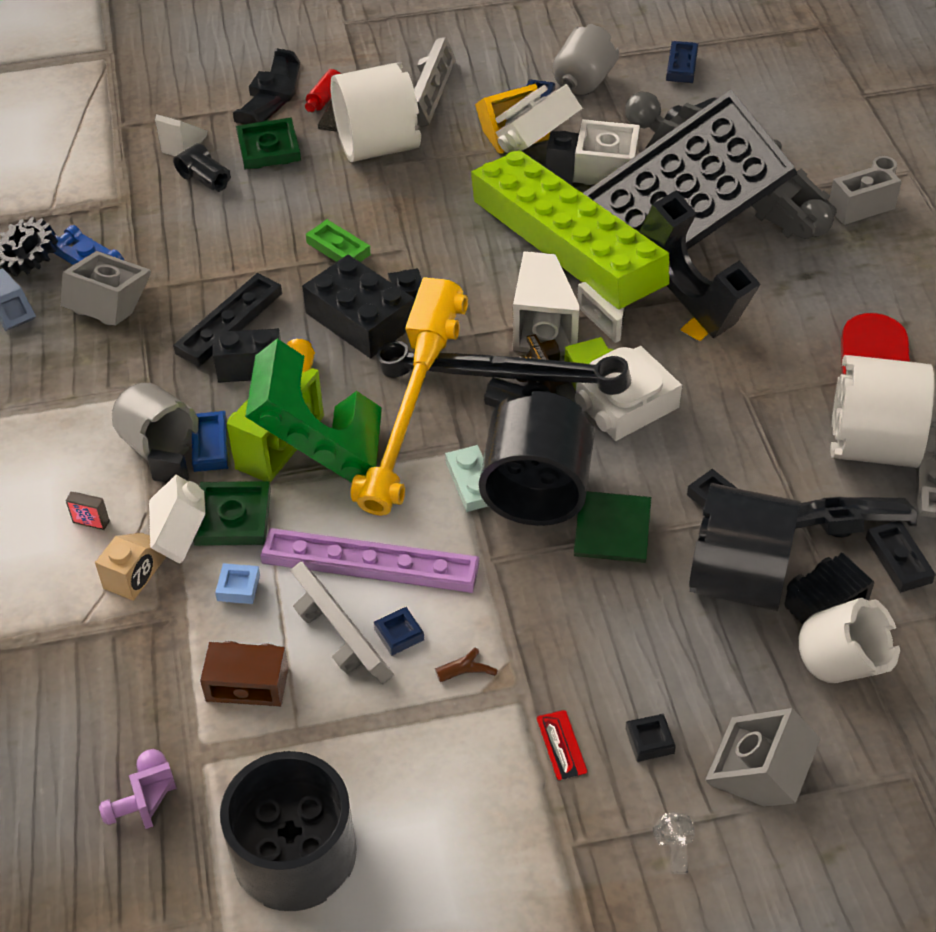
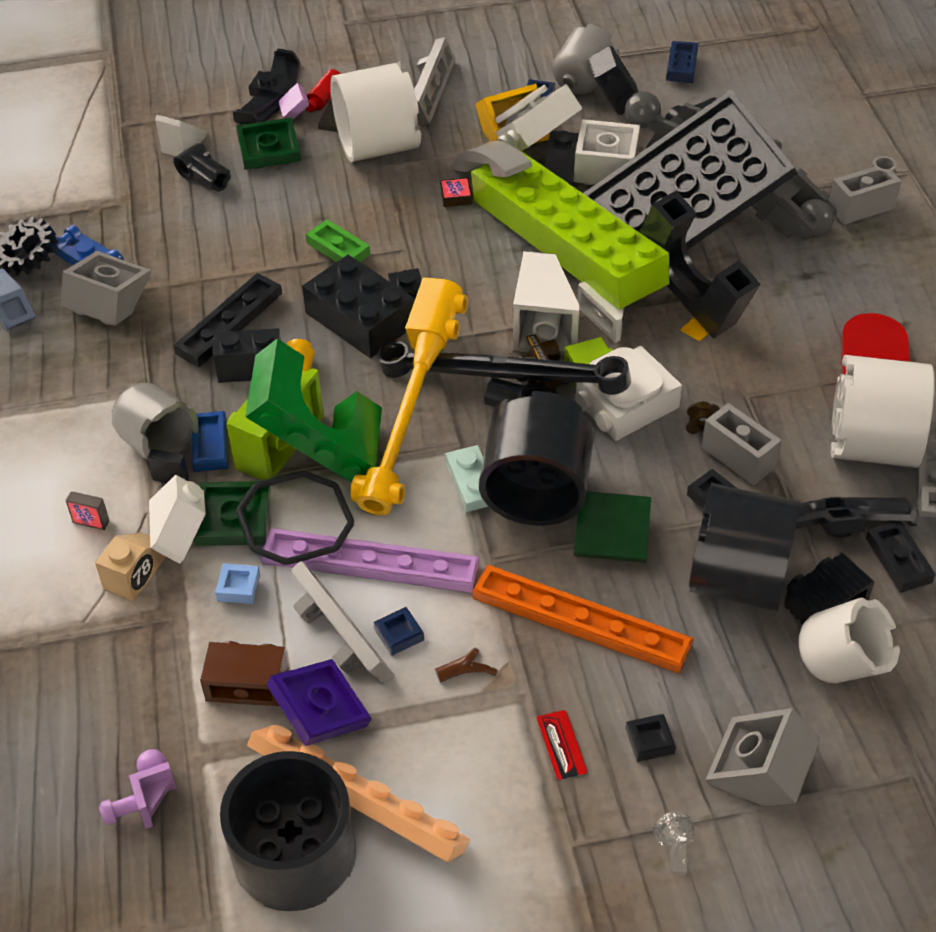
(293, 102): none -> lavender tile
(306, 556): none -> black piece
(318, 702): none -> dark purple tile
(374, 798): none -> light nougat plate
(456, 192): none -> tile
(501, 156): none -> light grey slope
(583, 618): none -> orange tile
(613, 78): none -> black brick
(698, 411): none -> dark brown plate
(741, 443): none -> light grey brick

